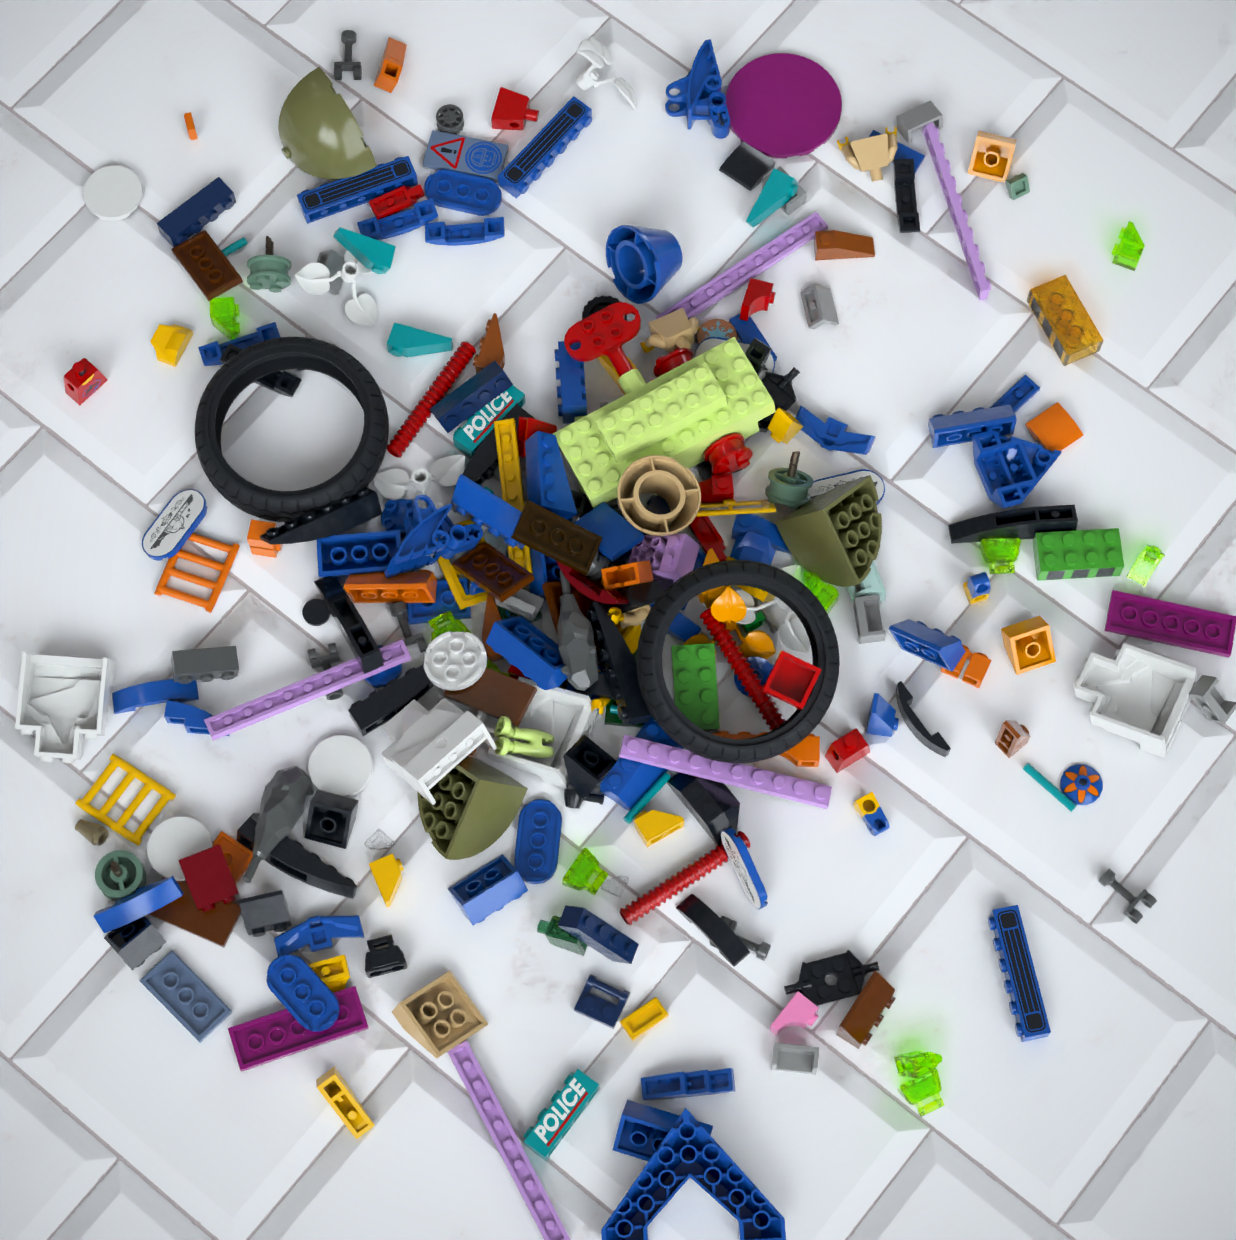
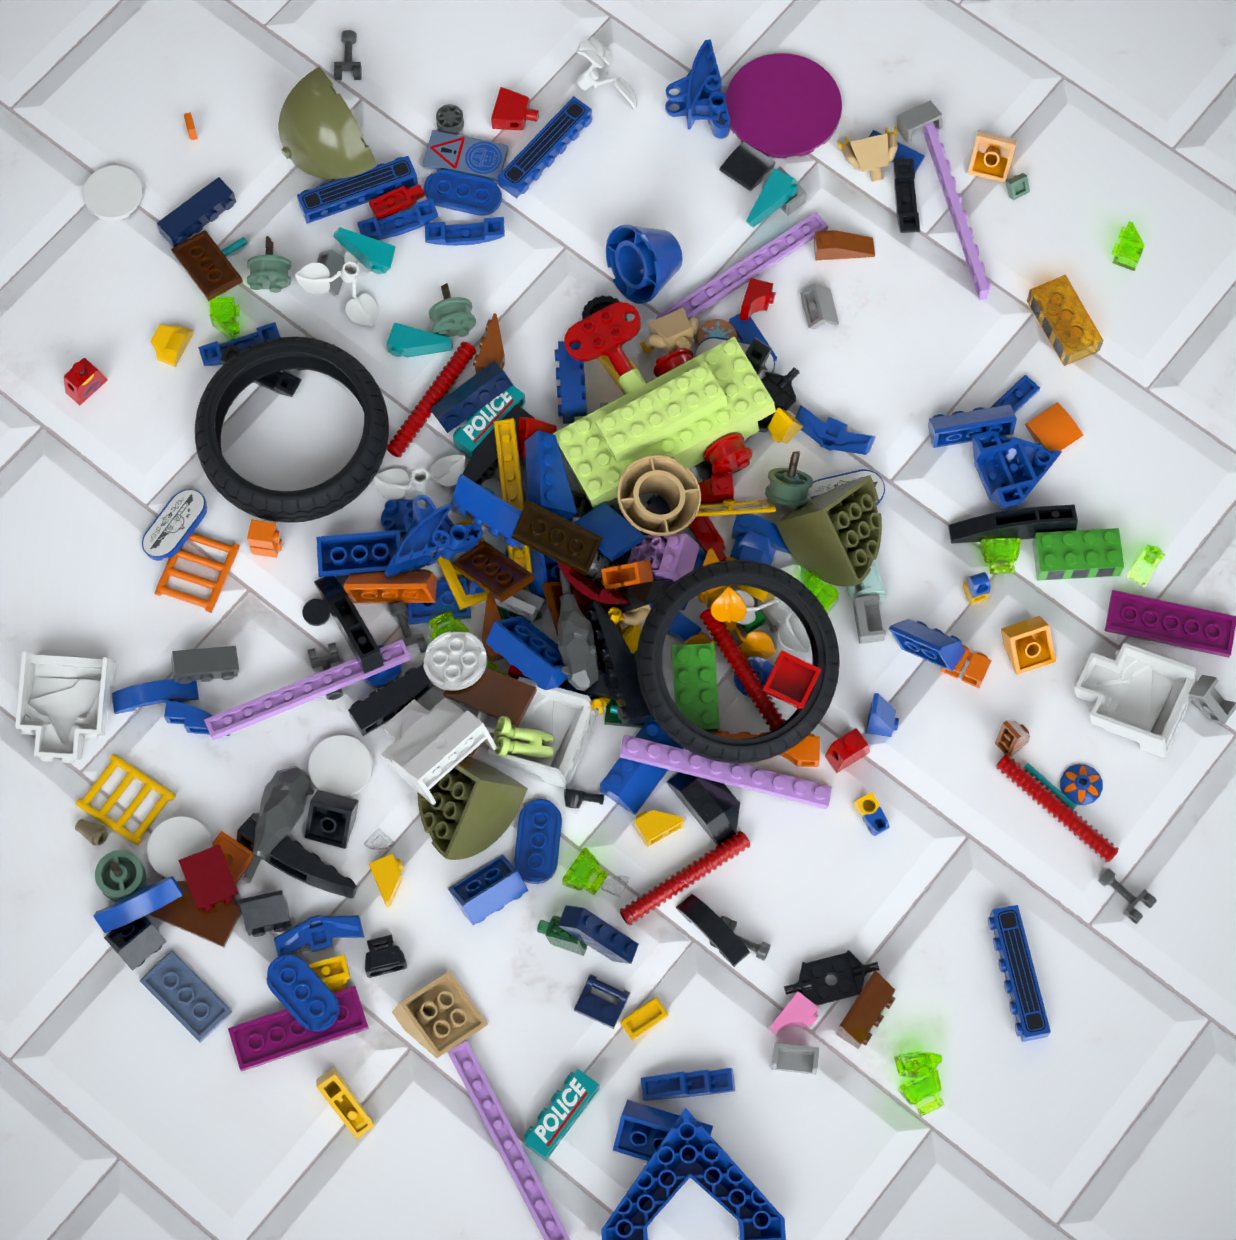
(328, 520): black slope -> none
(390, 65): orange slope -> none
(452, 315): none -> sand green wheel
(587, 765): black slope -> none
(637, 808): teal bar -> none
(744, 868): tile -> none
(935, 742): black slope -> none
(1057, 808): none -> red piece

